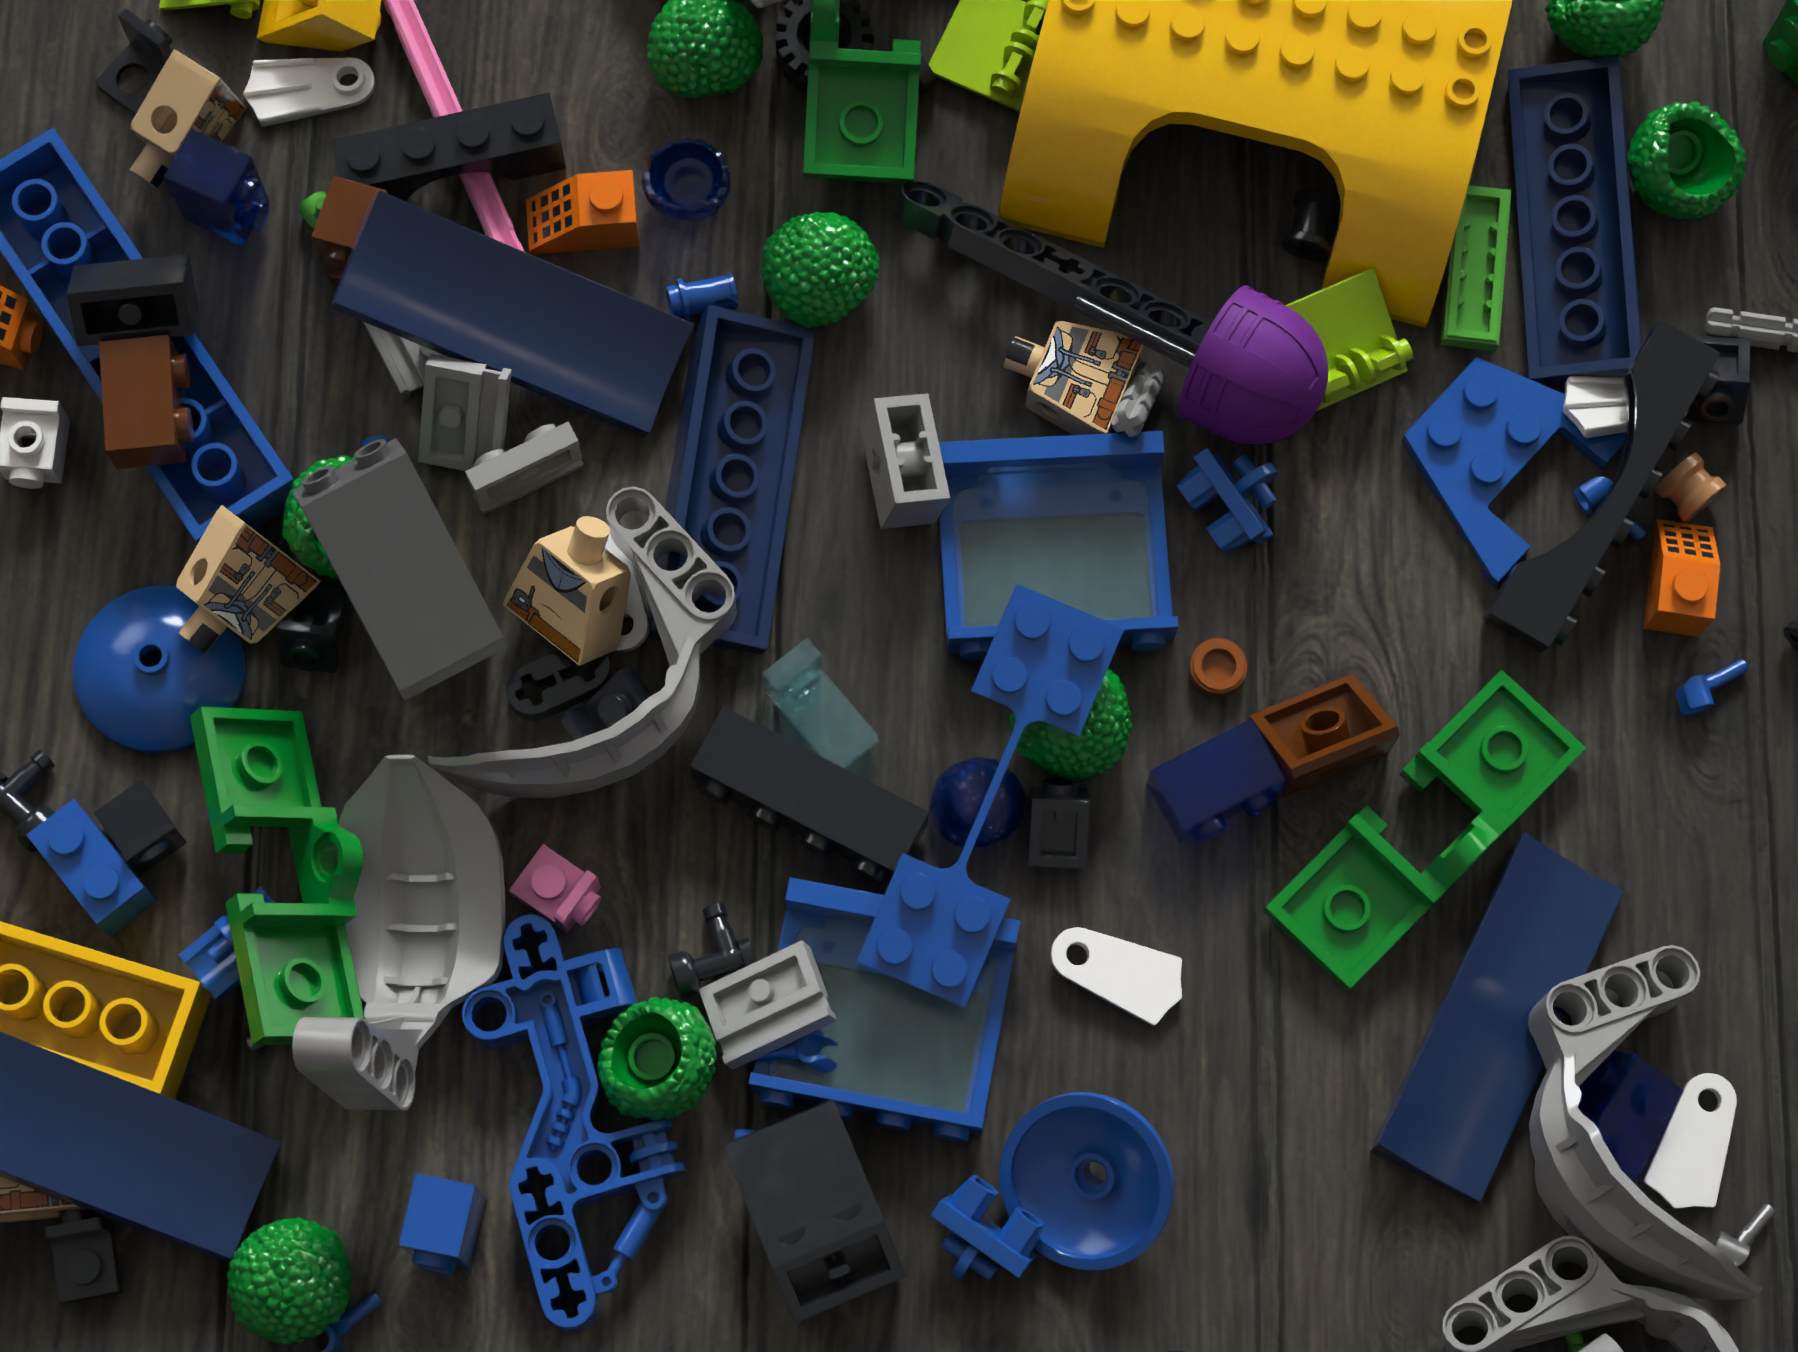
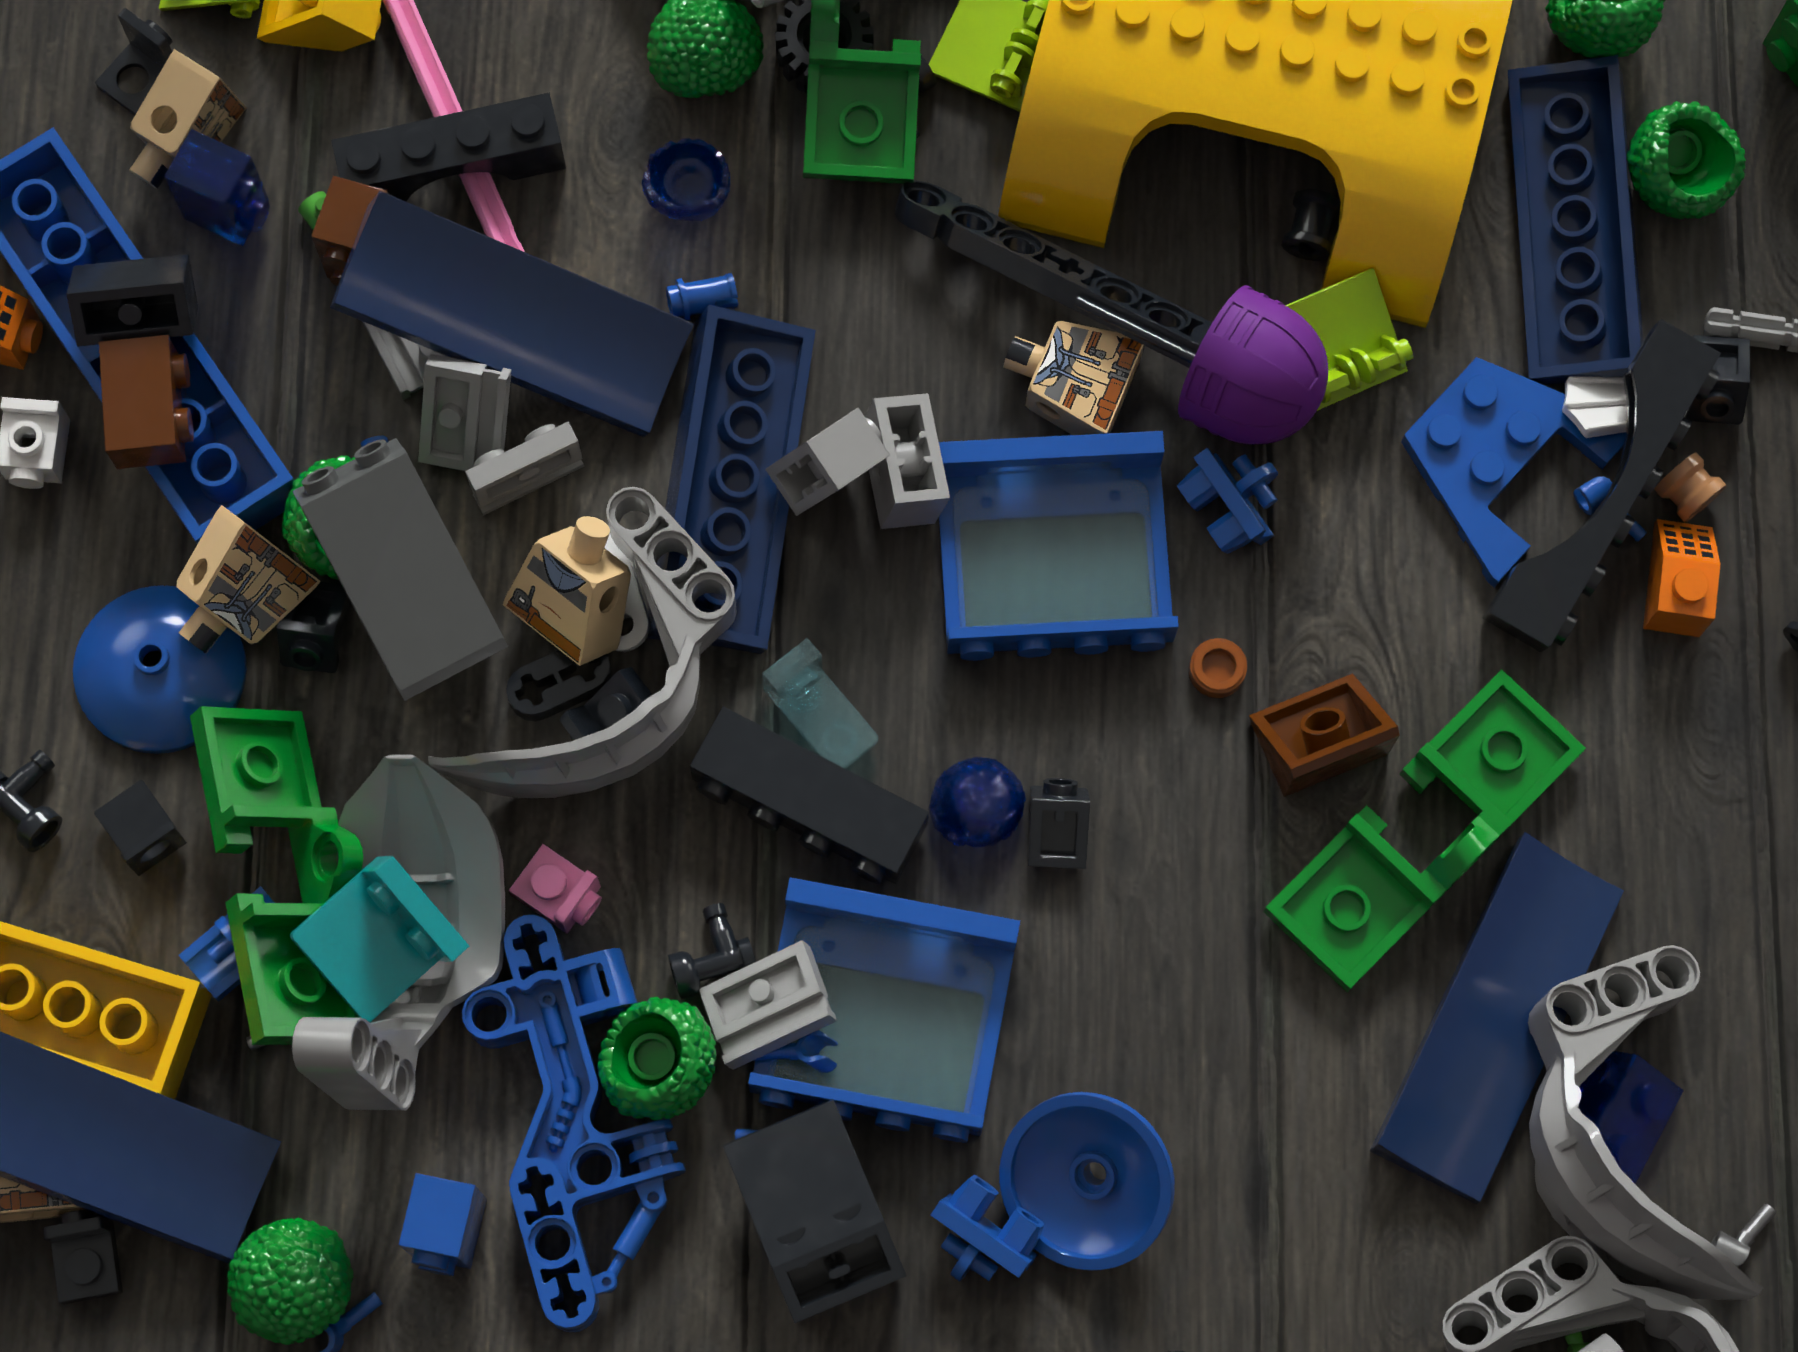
(91, 868): blue brick -> none
(305, 87): white piece -> none
(377, 937): none -> teal bracket
(584, 214): orange slope -> none
(819, 268): green hair -> none
(828, 461): none -> light grey brick
(935, 920): blue hinge -> none
(1098, 746): green hair -> none
(1121, 972): white piece -> none
(1138, 399): light grey axle -> none
(1216, 783): clear blue brick -> none
(1477, 271): bright green plate -> none
(1694, 1146): white piece -> none
(1695, 693): blue hand -> none

